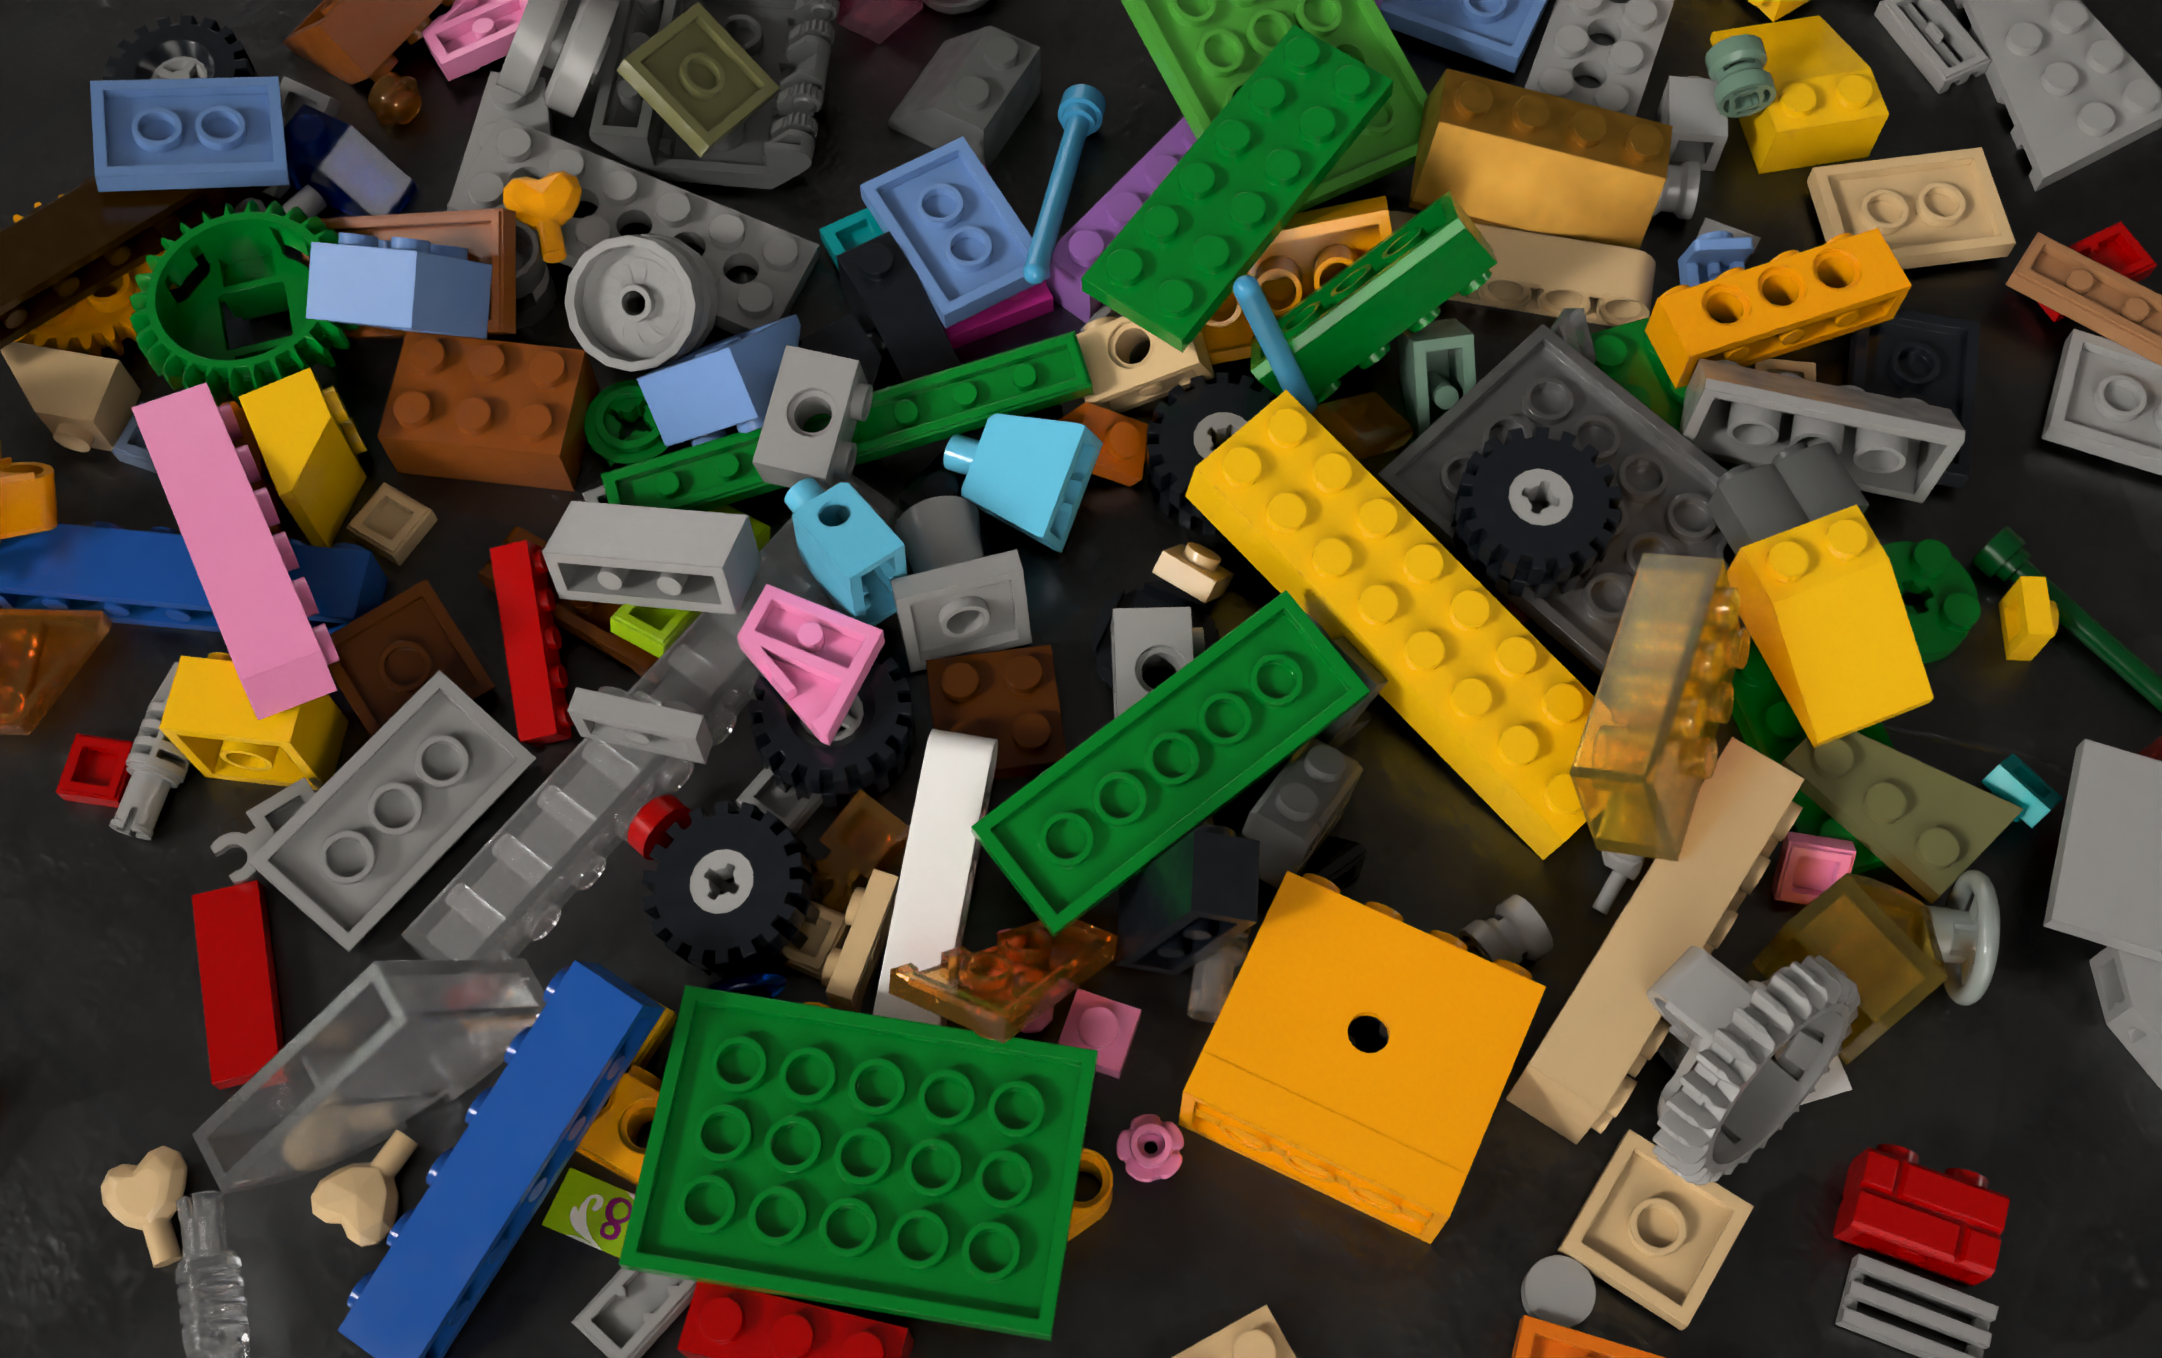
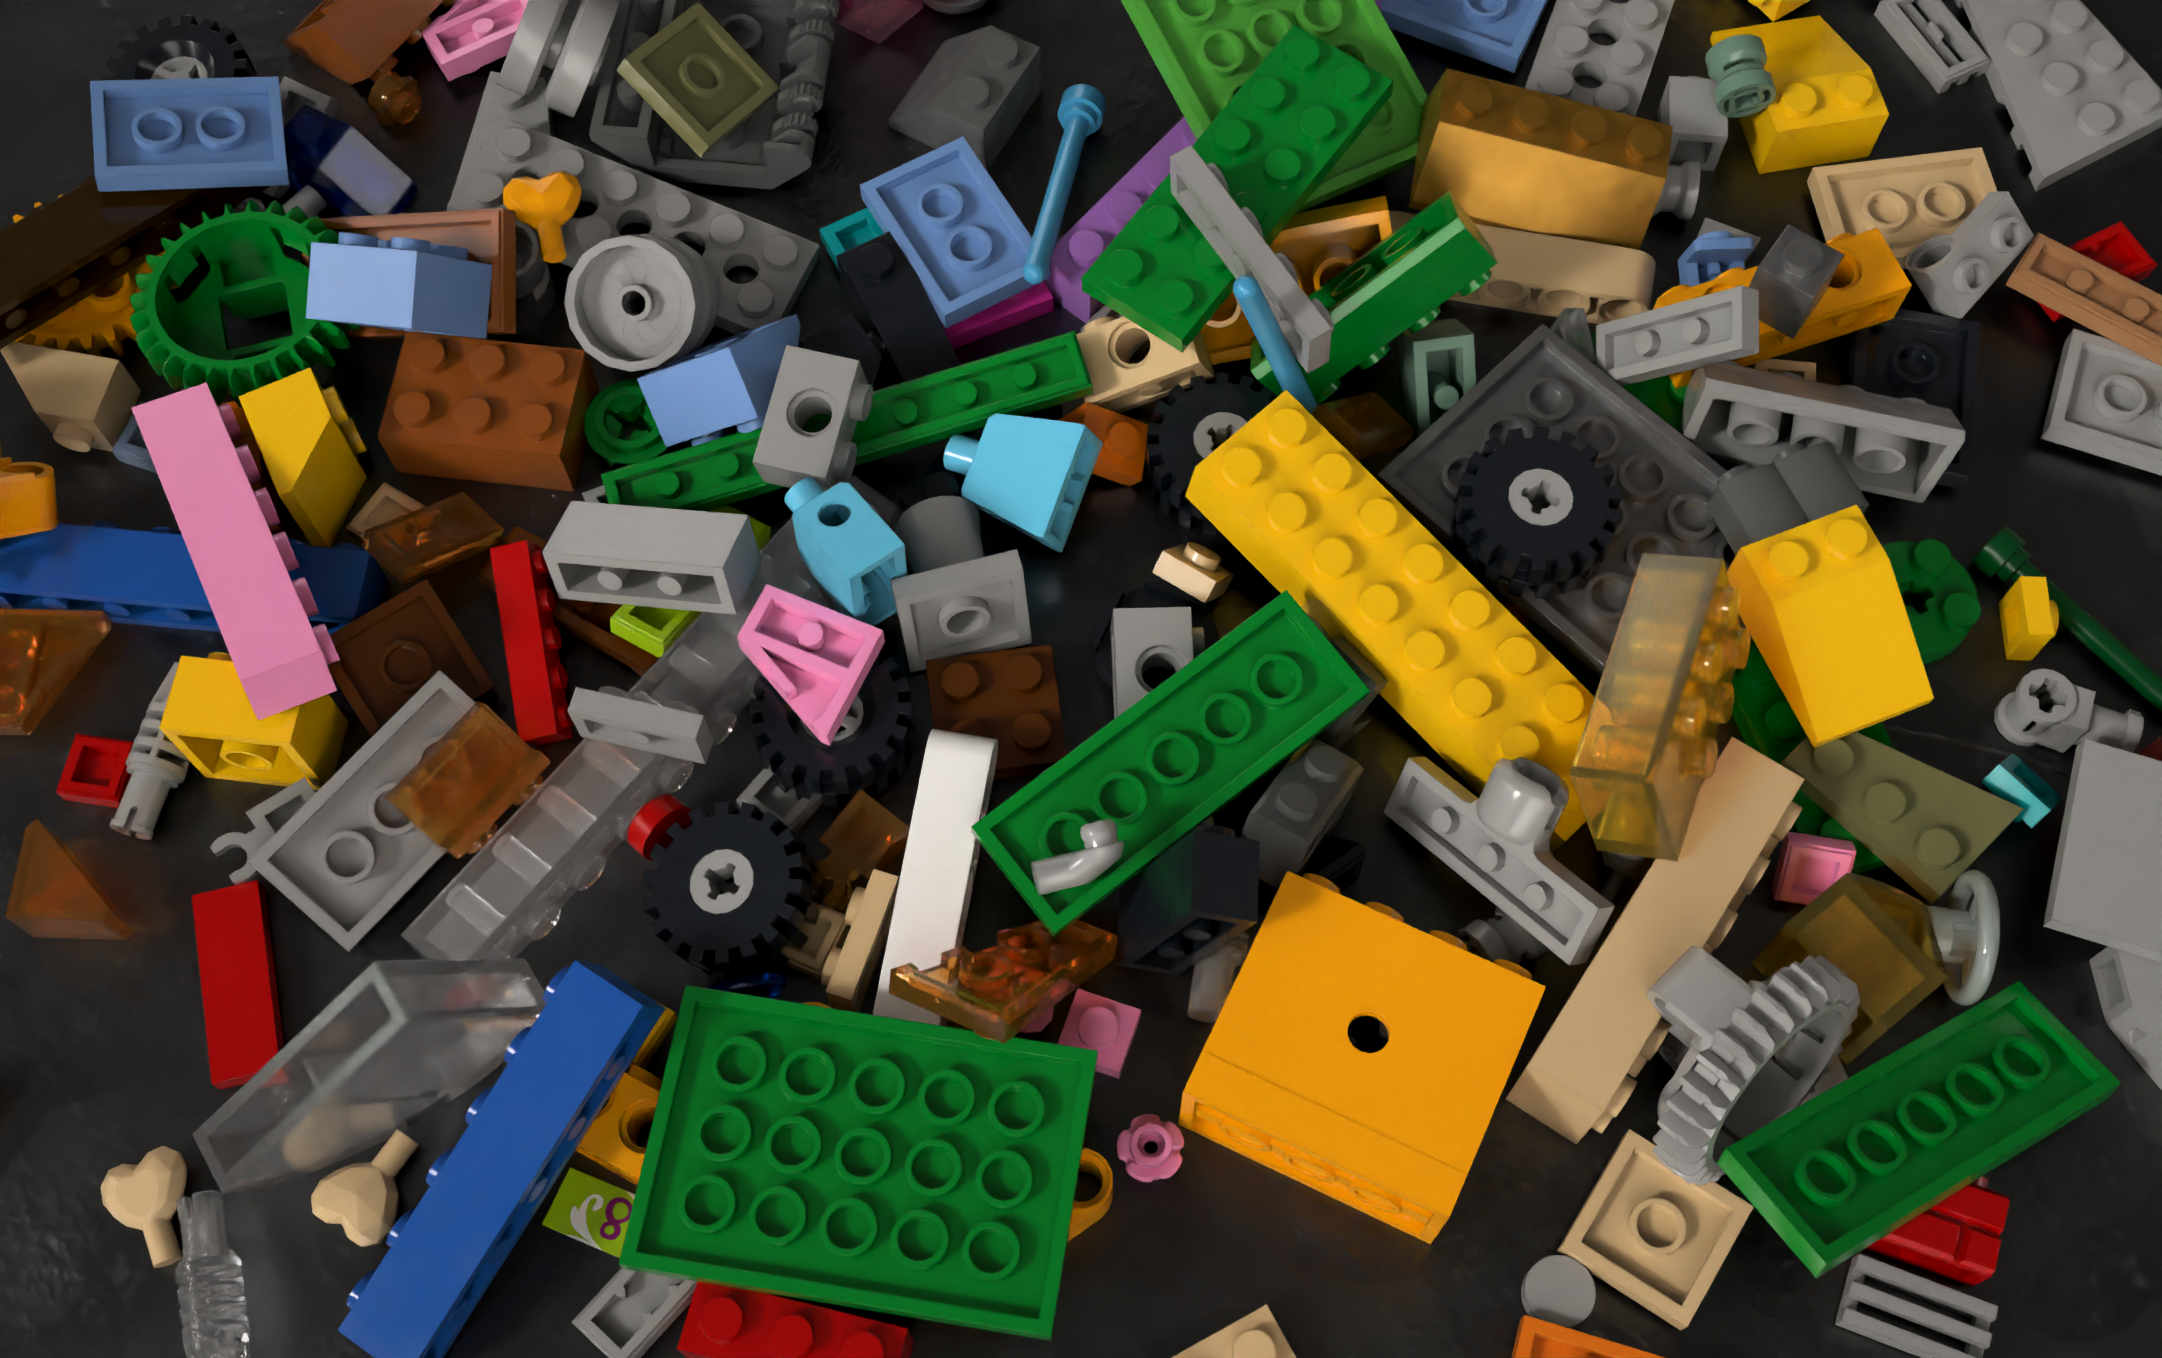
(58, 895): none -> clear orange slope
(432, 537): none -> clear orange plate
(468, 782): none -> clear orange bracket
(1080, 866): none -> light grey arm
(1241, 246): none -> light grey plate
(1504, 847): none -> light grey plate
(1680, 336): none -> light grey plate
(1793, 279): none -> flat silver brick
(1916, 1127): none -> green plate
(1963, 265): none -> light grey plate
(2063, 715): none -> light grey connector

